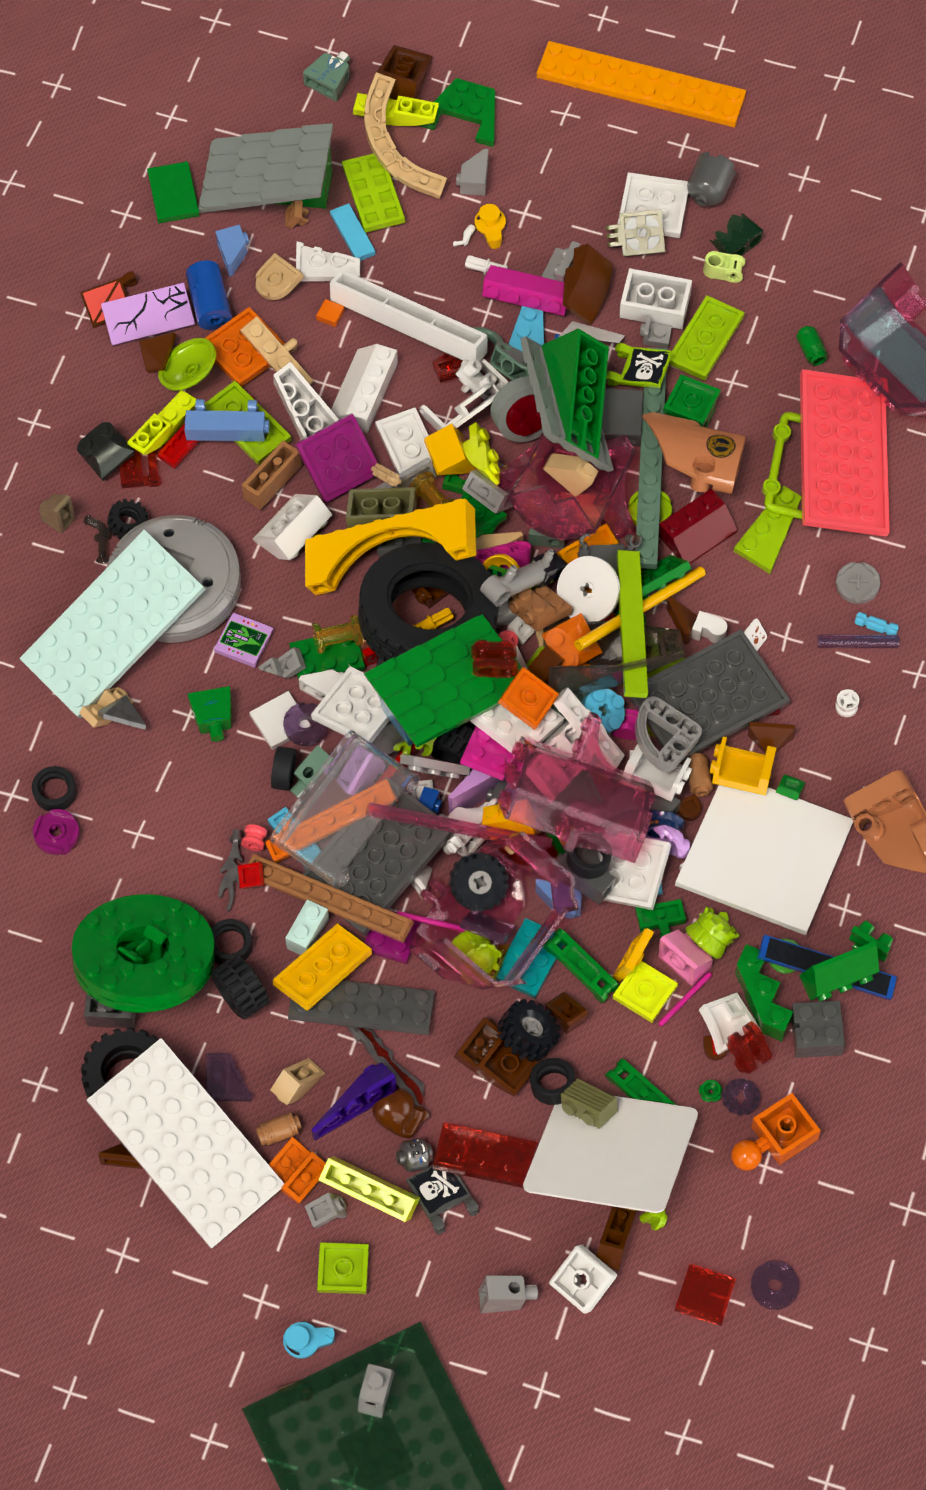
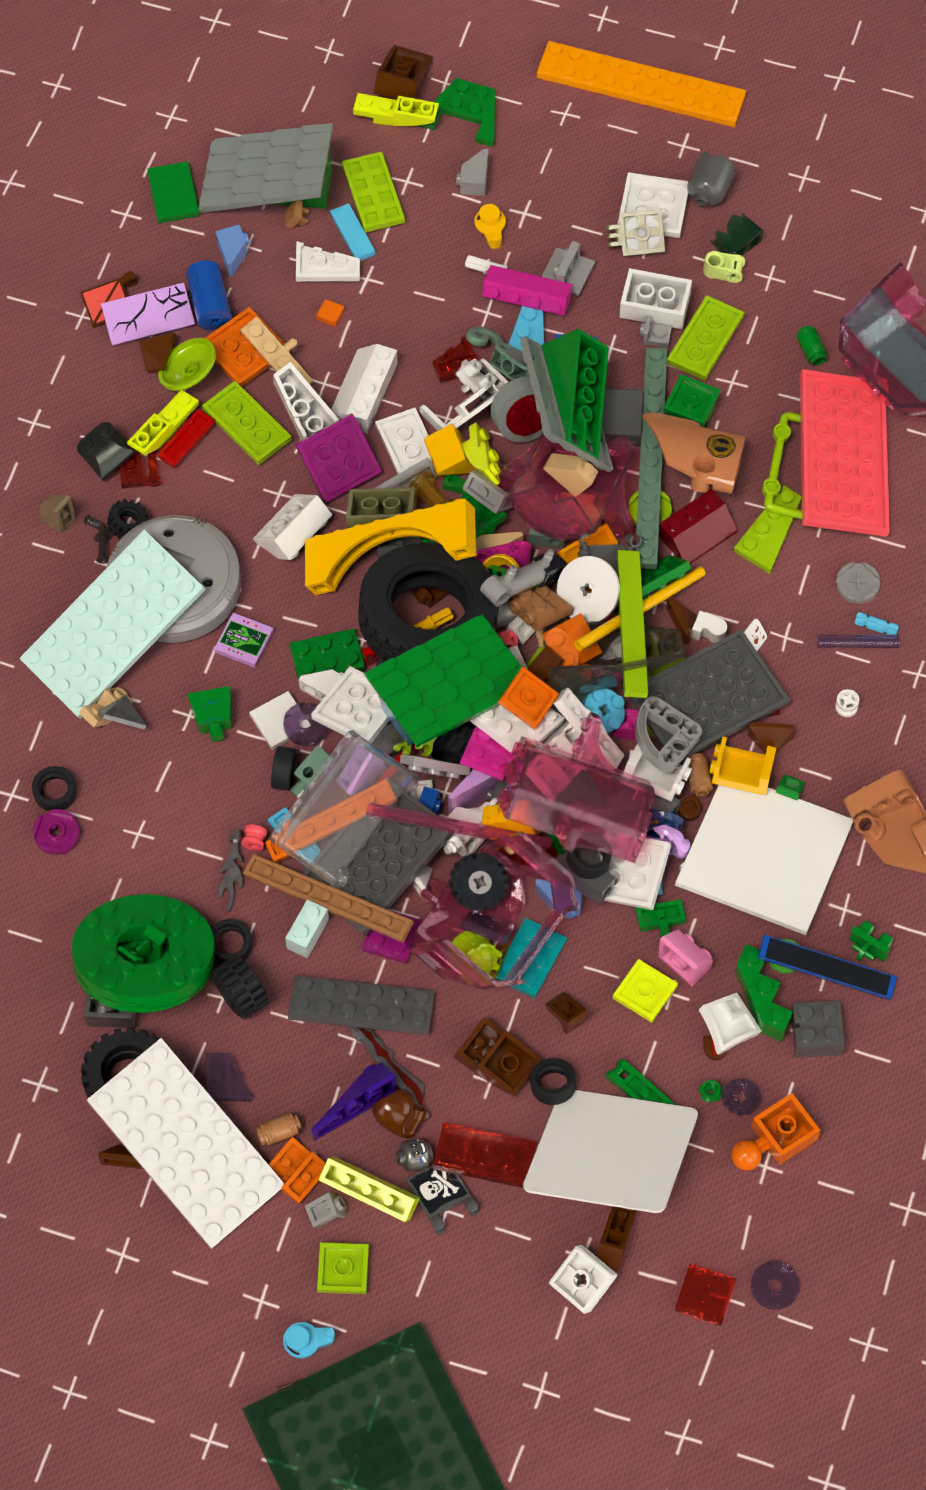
(226, 425): medium blue brick -> none
(251, 875): red tile -> none
(271, 475): medium nougat brick -> none
(277, 278): tan tile -> none
(286, 665): light grey slope -> none
(297, 1081): tan slope -> none
(322, 967): yellow plate -> none
(328, 75): sand green torso -> none
(337, 634): clear yellow piece -> none
(375, 1390): light grey torso -> none
(385, 149): tan plate -> none
(386, 475): tan axle -> none
(408, 317): white brick -> none
(431, 921): dark pink axle -> none
(466, 236): white piece -> none
(494, 659): clear red brick -> none
(504, 1293): light grey torso -> none
(529, 1030): black wheel -> none
(581, 965): green plate -> none
(586, 283): reddish brown slope -> none
(588, 1103): olive brick -> none
(597, 333): white sticker -> none
(633, 955): yellow plate -> none
(643, 367): flag -> none
(656, 1220): lime plate -> none
(697, 986): dark pink axle -> none
(712, 932): lime hair -> none
(744, 1057): clear red brick -> none
(841, 972): green slope -> none

